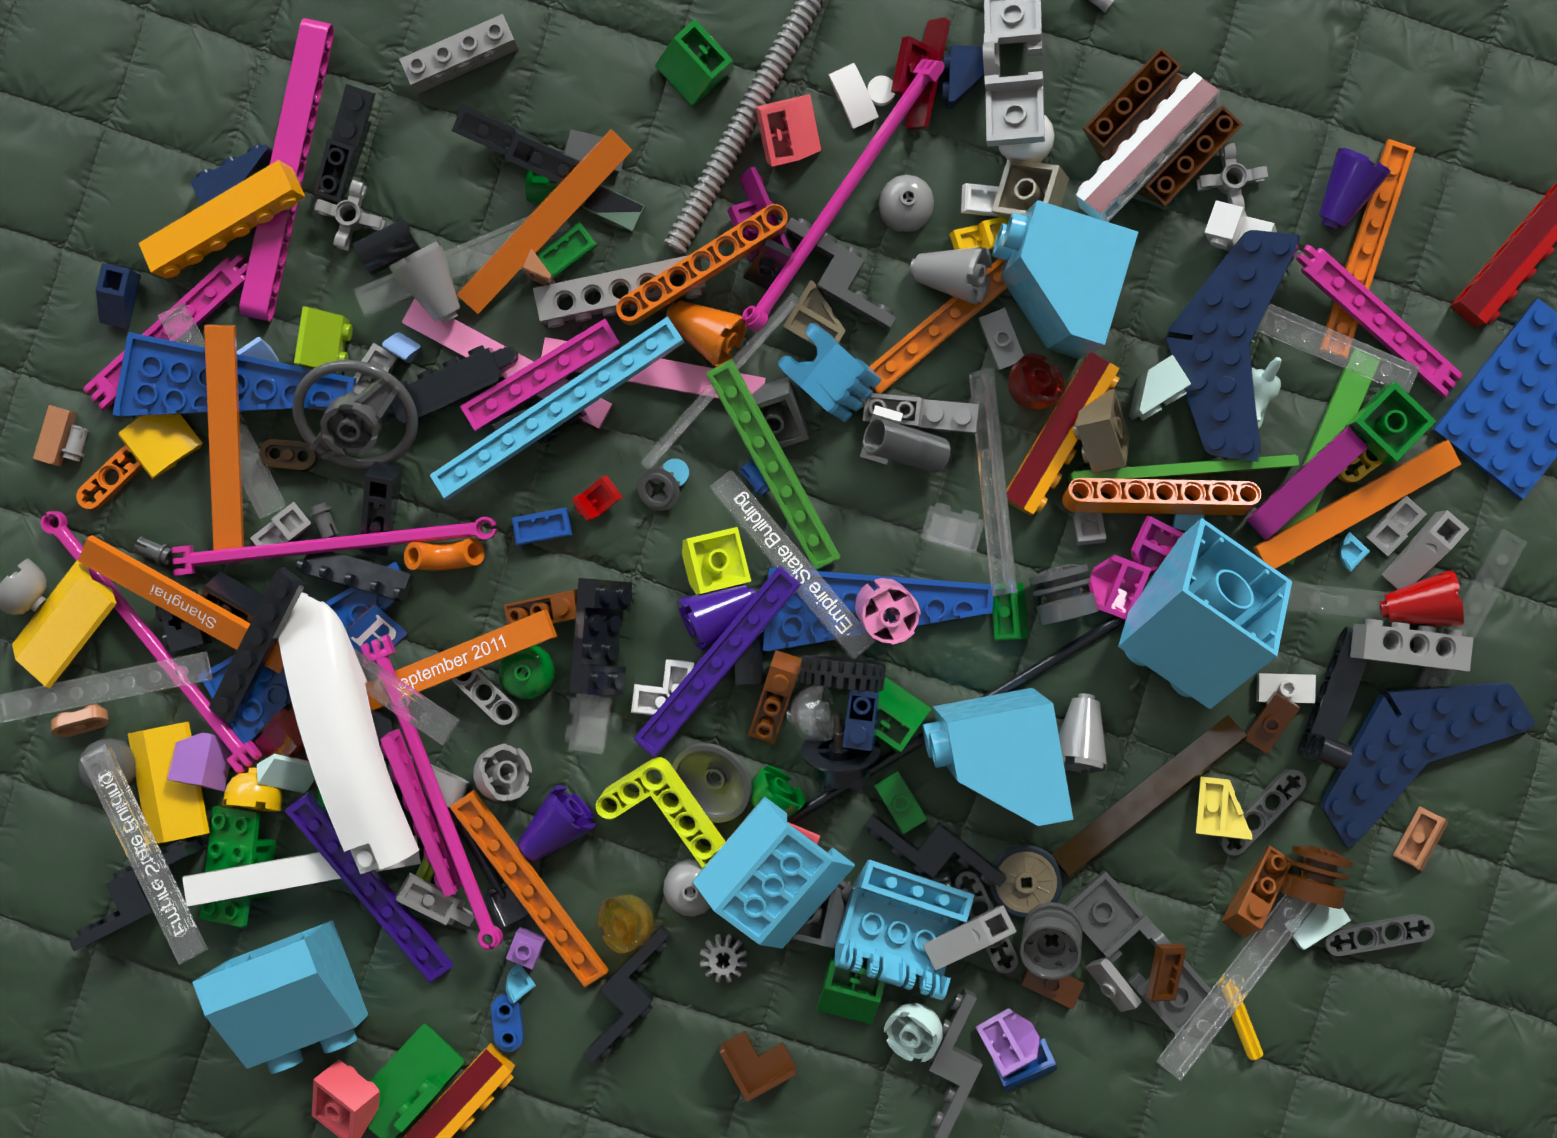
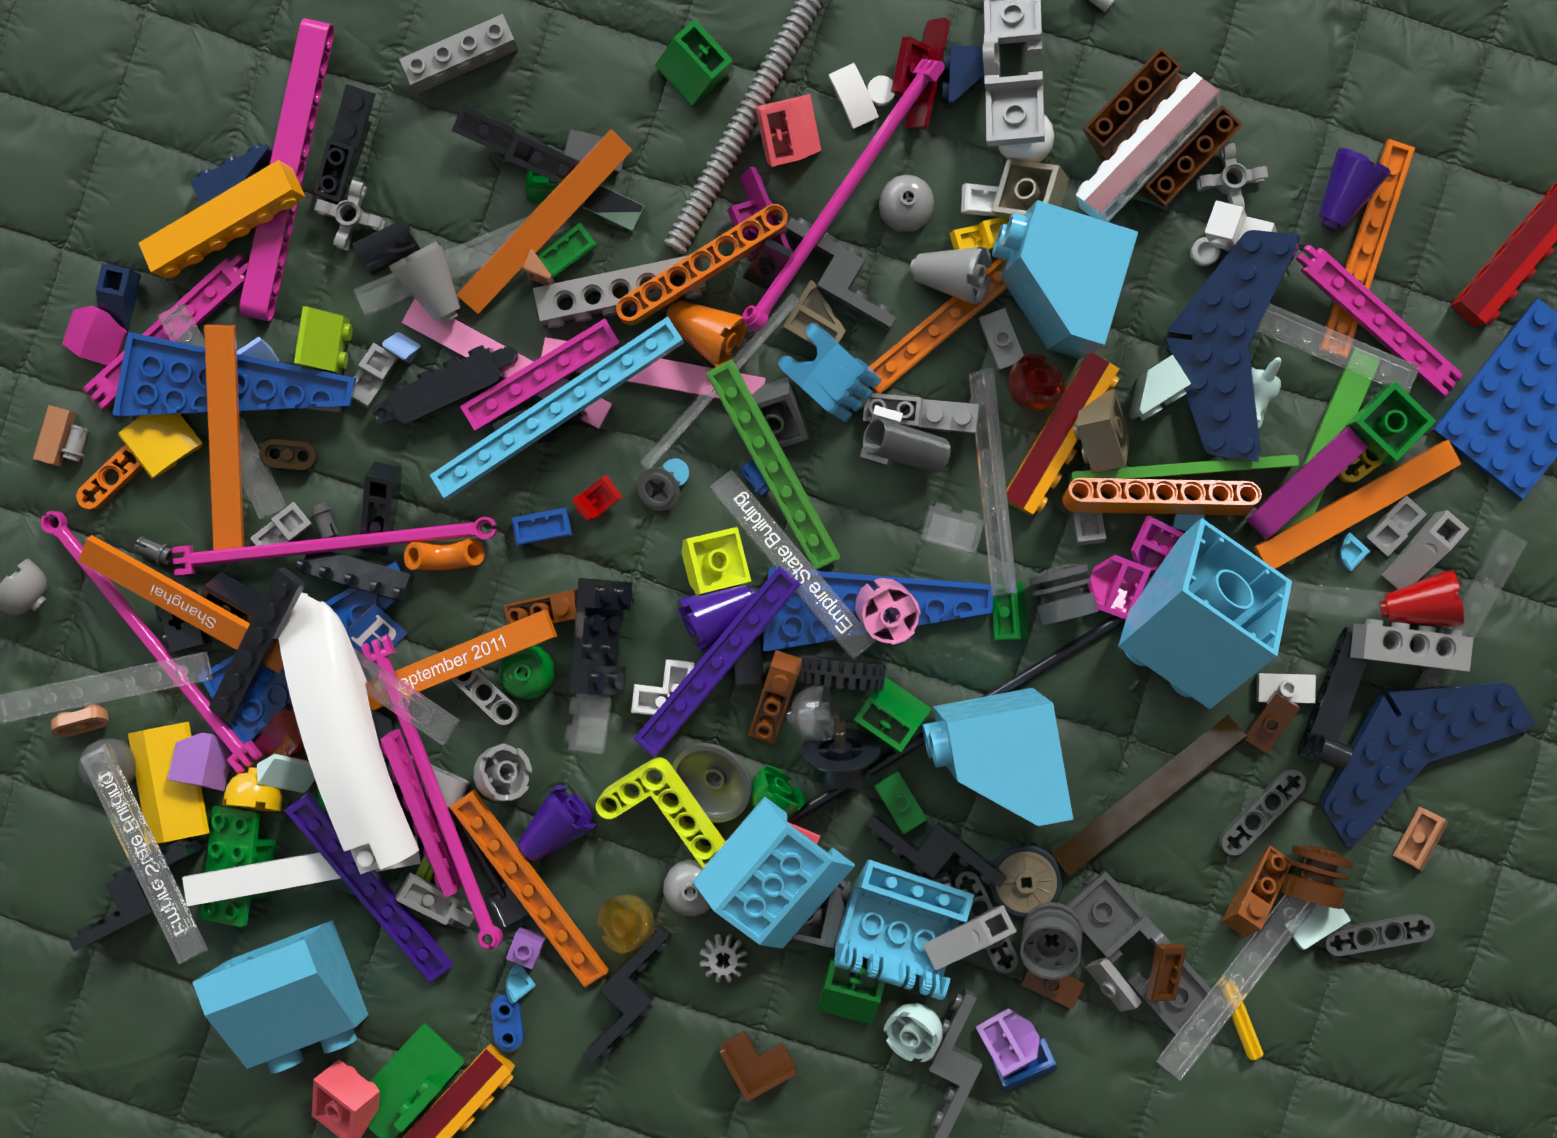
(63, 624): yellow slope -> none
(94, 335): none -> dark pink slope
(360, 411): dark grey piece -> none
(861, 720): dark blue slope -> none
(1083, 736): light grey cone -> none
(1203, 252): none -> white tile
(1219, 810): light yellow wing -> none

